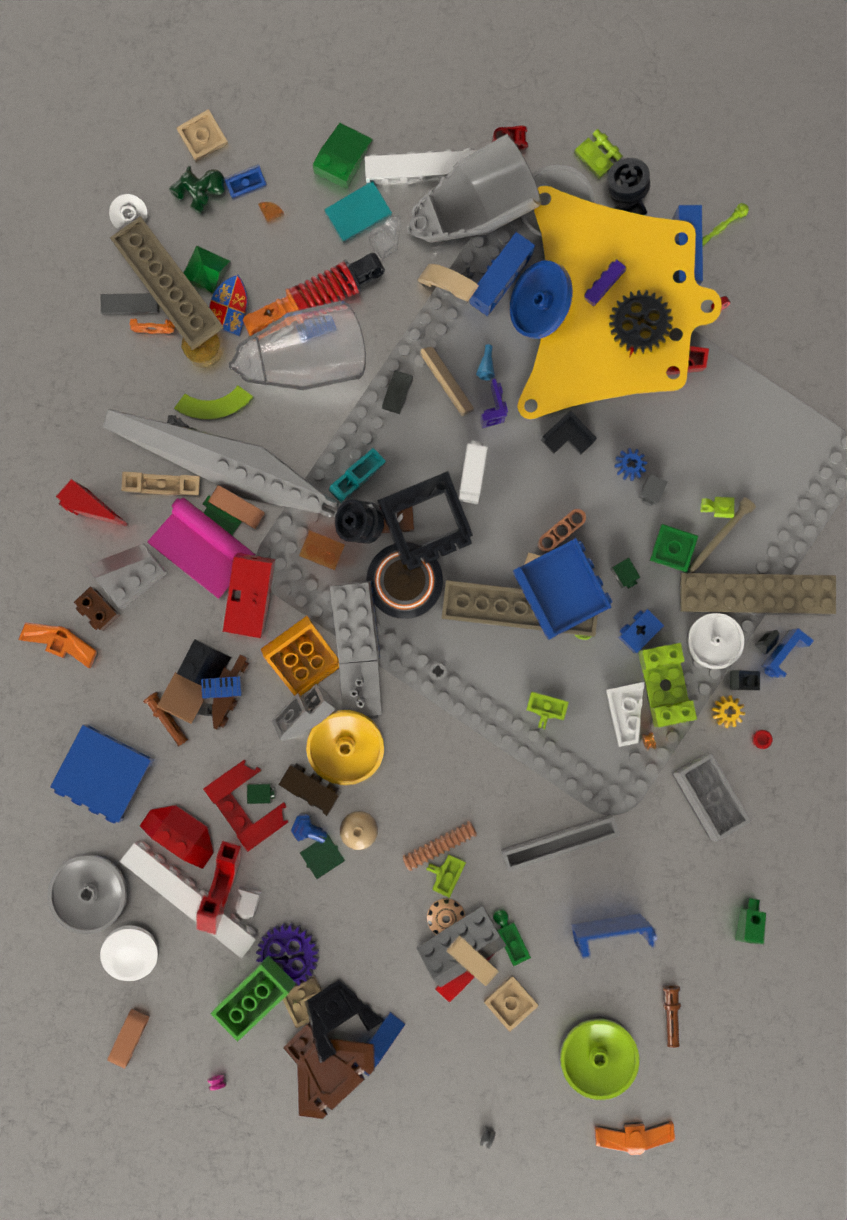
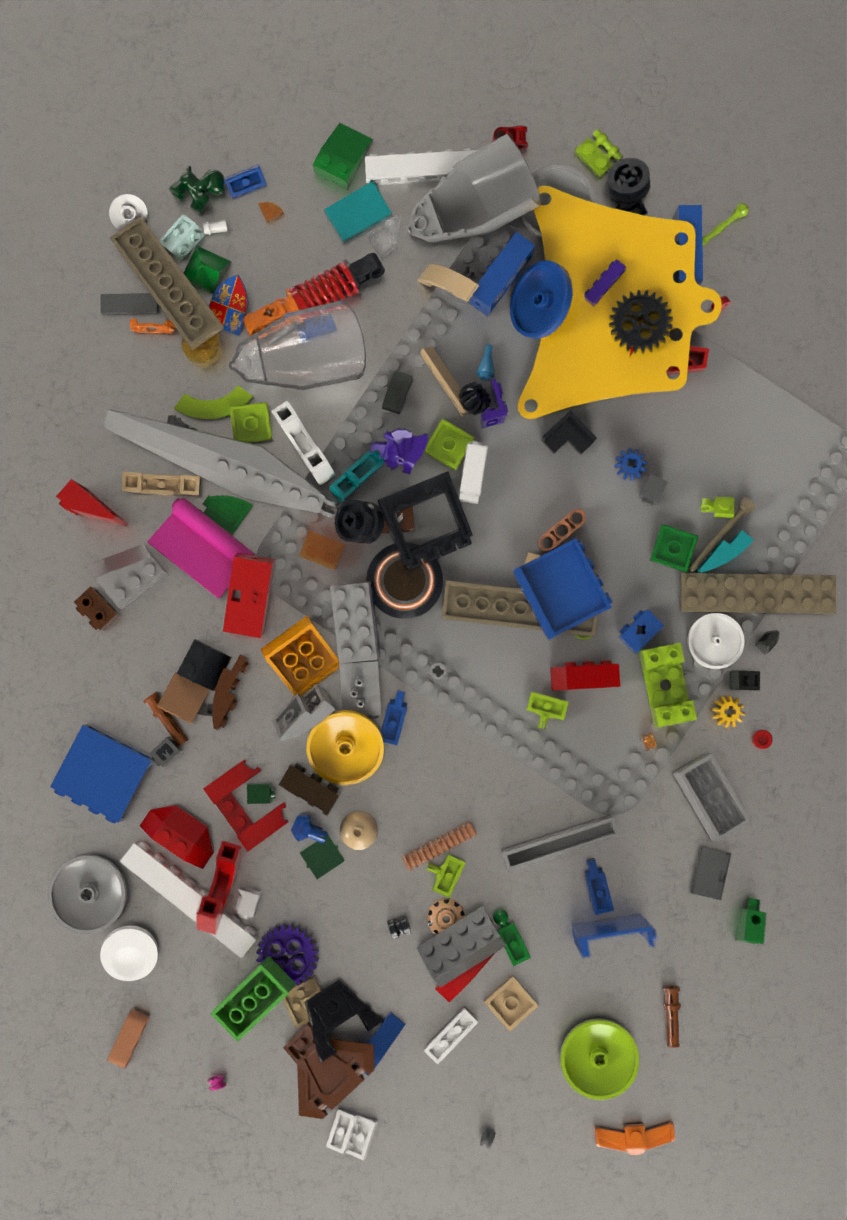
(59, 642): orange plate -> none
(165, 752): none -> dark grey brick
(182, 237): none -> light aqua bracket
(202, 135): tan tile -> none
(215, 227): none -> white pin
(221, 687): blue tile -> none
(236, 507): nougat beam -> none
(251, 422): none -> lime tile
(303, 443): none -> white arch
(351, 1133): none -> white slope
(394, 719): none -> blue hinge
(399, 927): none -> black wheel
(401, 449): none -> dark purple helmet
(448, 444): none -> lime tile
(450, 1035): none -> white plate
(472, 961): tan slope -> none
(474, 398): none -> black gear
(585, 676): none -> red wedge
(598, 888): none -> blue hinge
(625, 573): dark green brick -> none
(625, 710): white wing -> none
(710, 873): none -> dark grey piece
(726, 551): none -> teal slope
(783, 648): blue panel -> none

